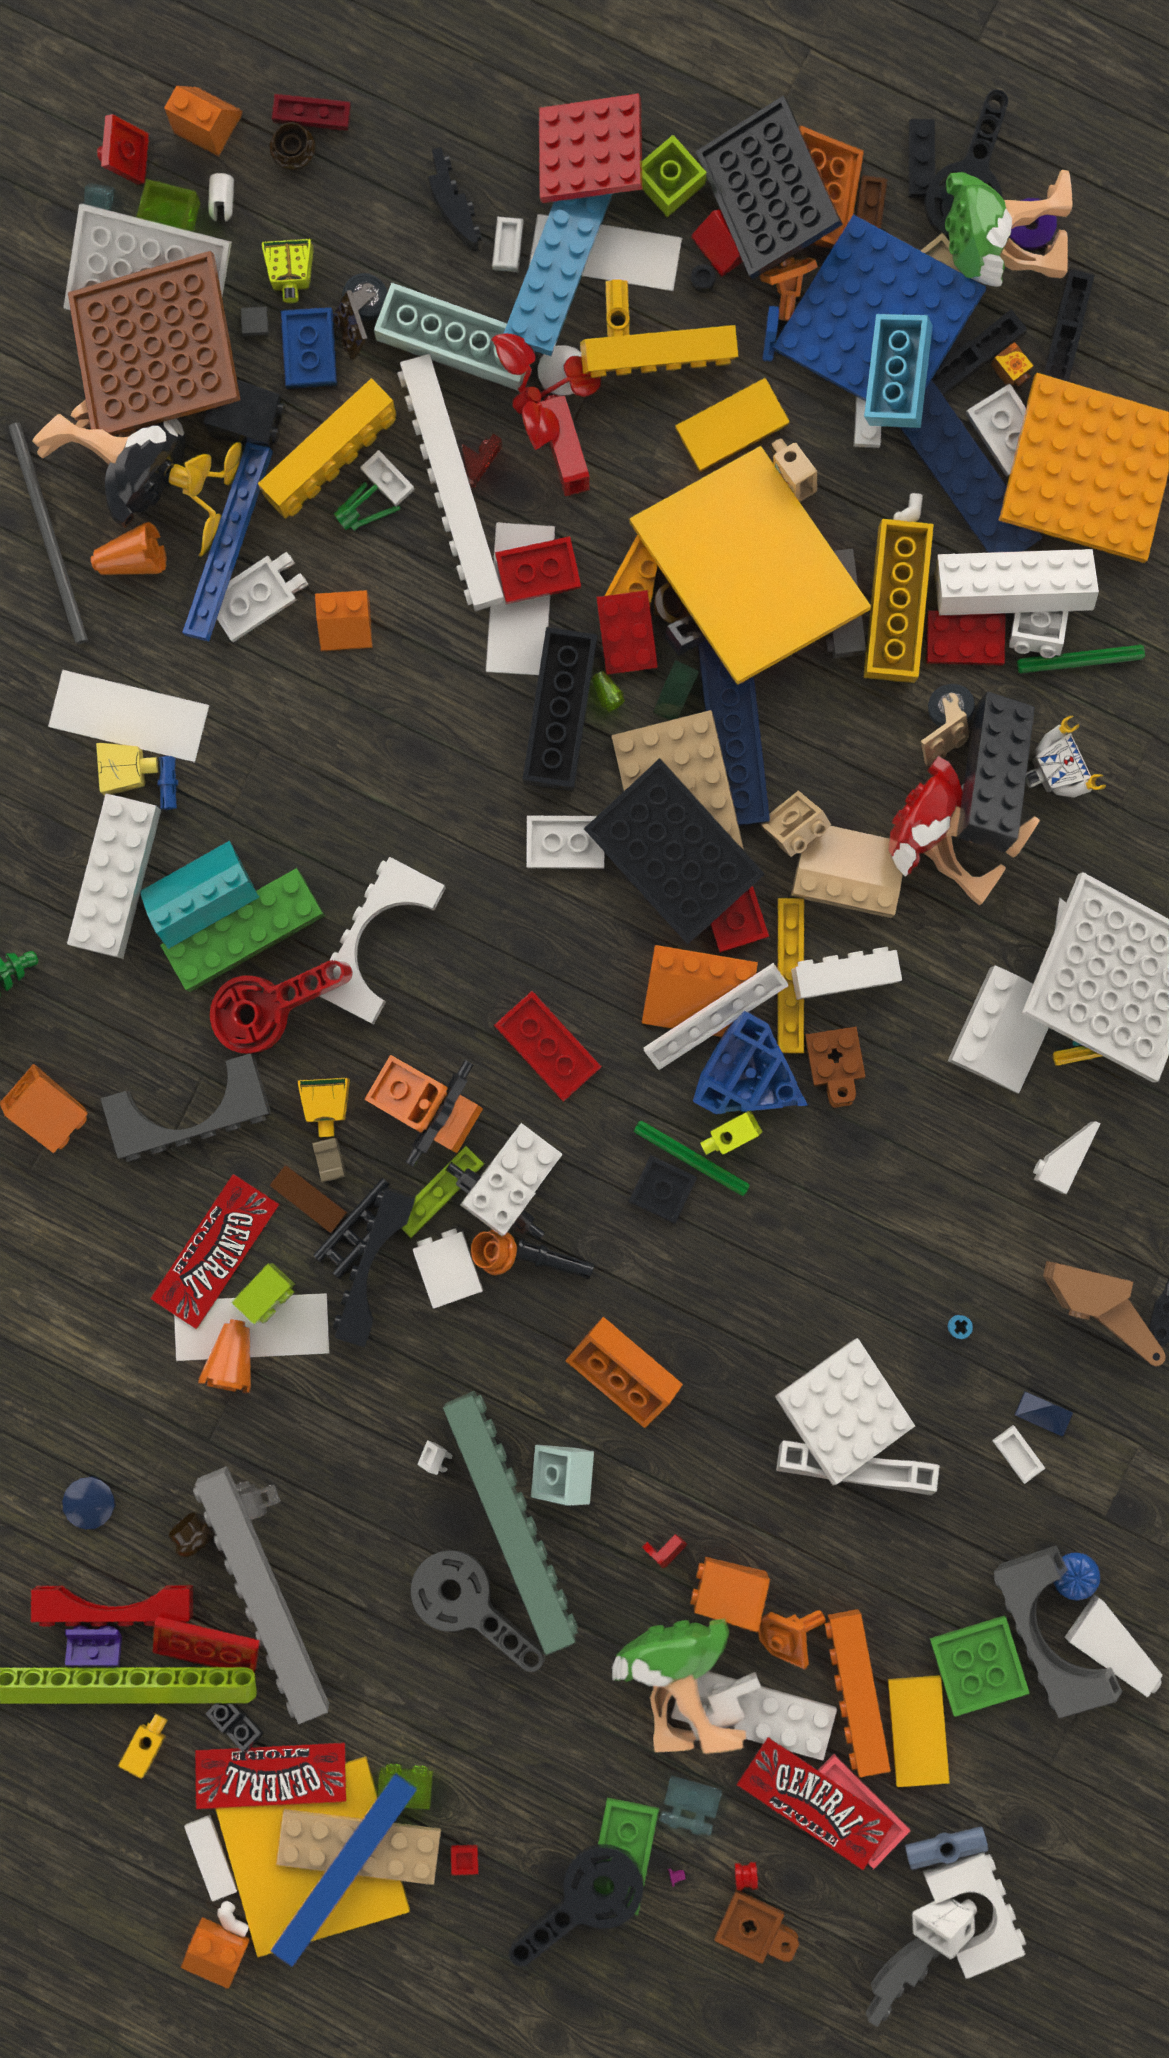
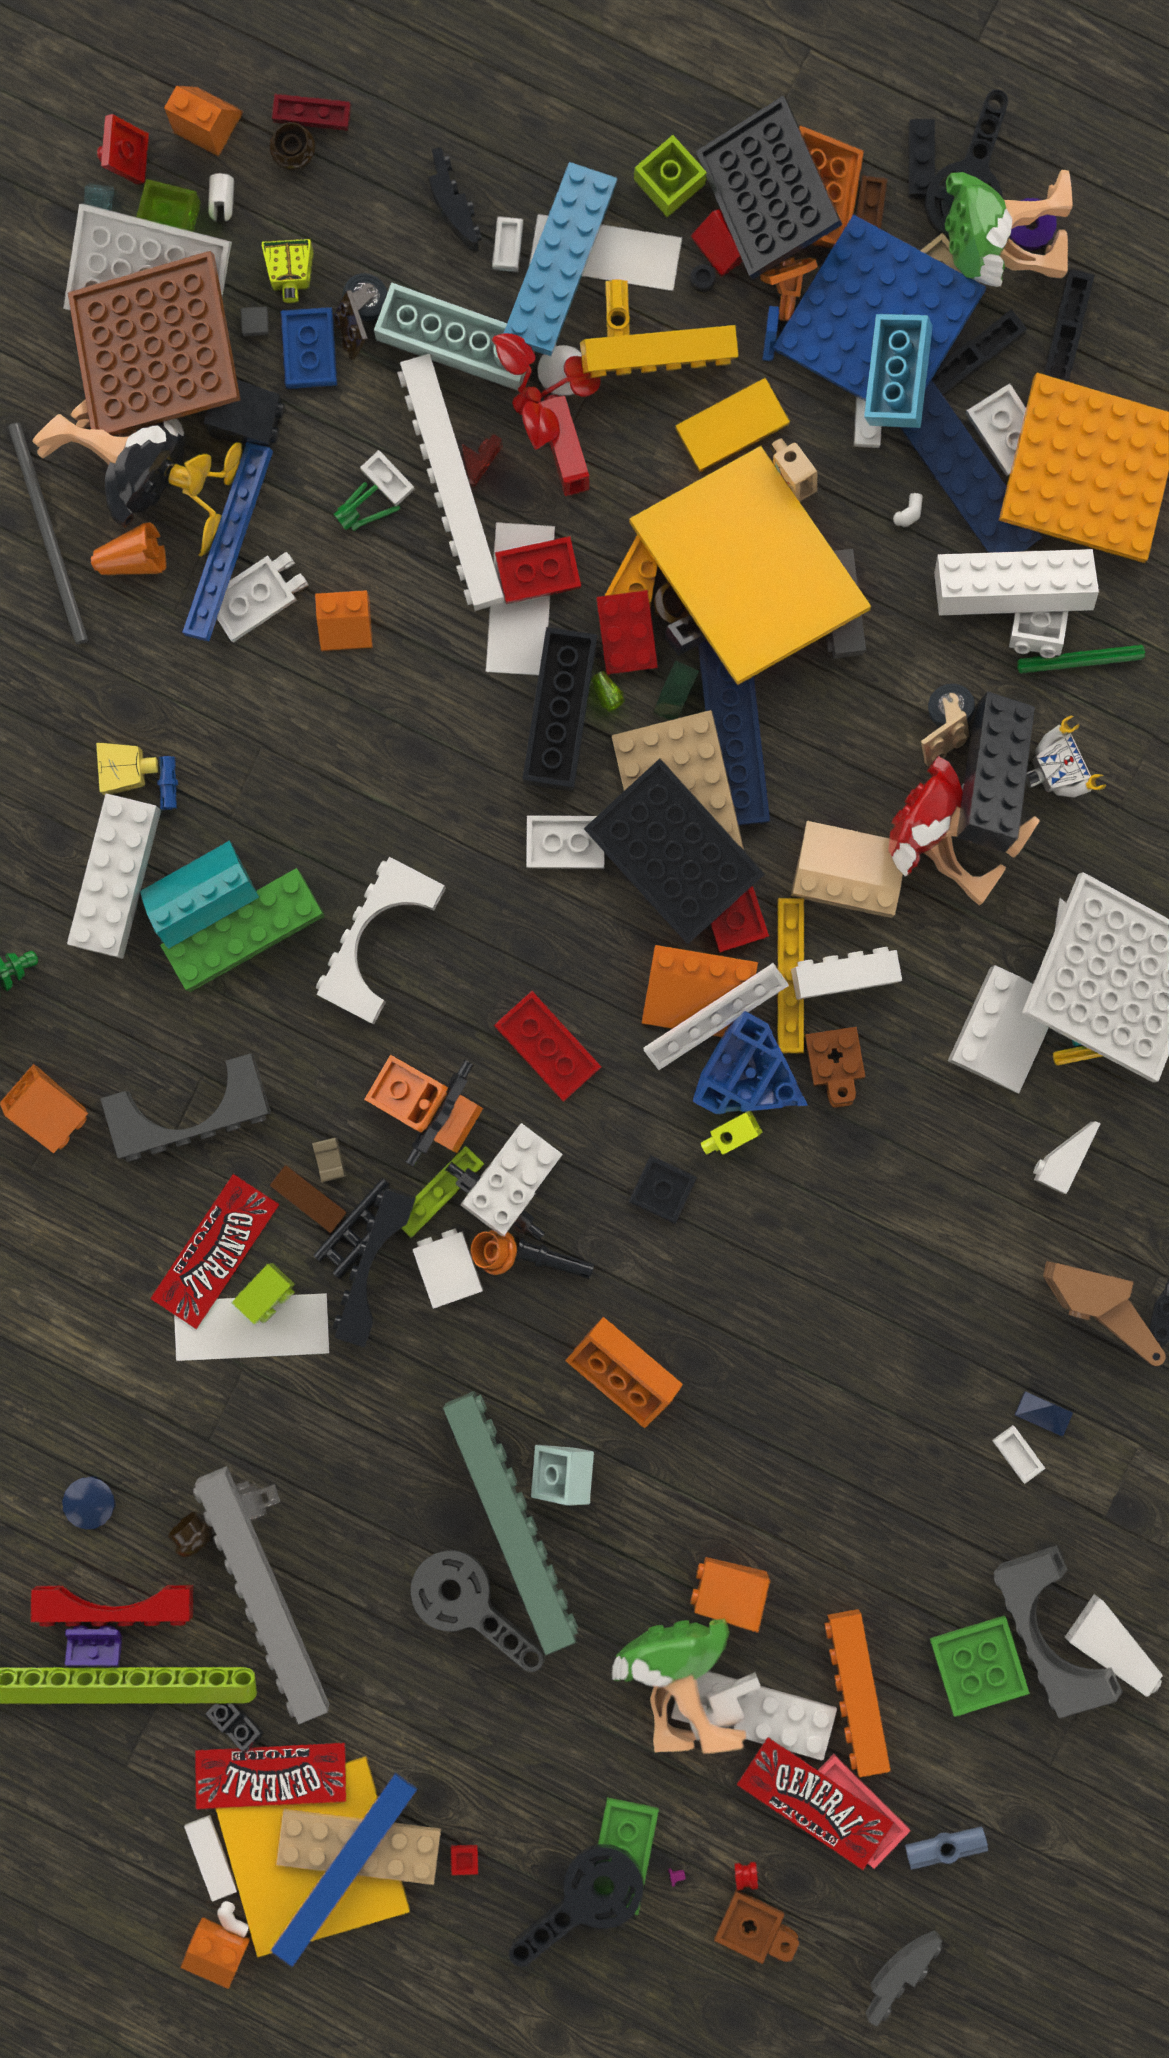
(128, 715): white sticker -> none
(140, 1757): yellow torso -> none
(204, 1645): red tile -> none
(230, 1359): orange cone -> none
(269, 1006): red beam -> none
(324, 1102): yellow torso -> none
(328, 449): yellow brick -> none
(417, 1776): clear neon green brick -> none
(433, 1457): white tile -> none
(590, 148): plate -> none
(667, 1552): red tile -> none
(691, 1158): green axle -> none
(694, 1798): clear light blue plate -> none
(787, 1636): orange piece -> none
(796, 824): tan plate -> none
(845, 1411): white plate -> none
(876, 1472): white arch -> none
(898, 600): yellow brick -> none
(918, 1731): yellow tile -> none
(945, 1925): white torso -> none
(965, 639): red plate -> none
(968, 1326): dark azure bush -> none
(1000, 1940): white arch -> none
(1012, 366): brick -> none
(1080, 1578): blue piece -> none

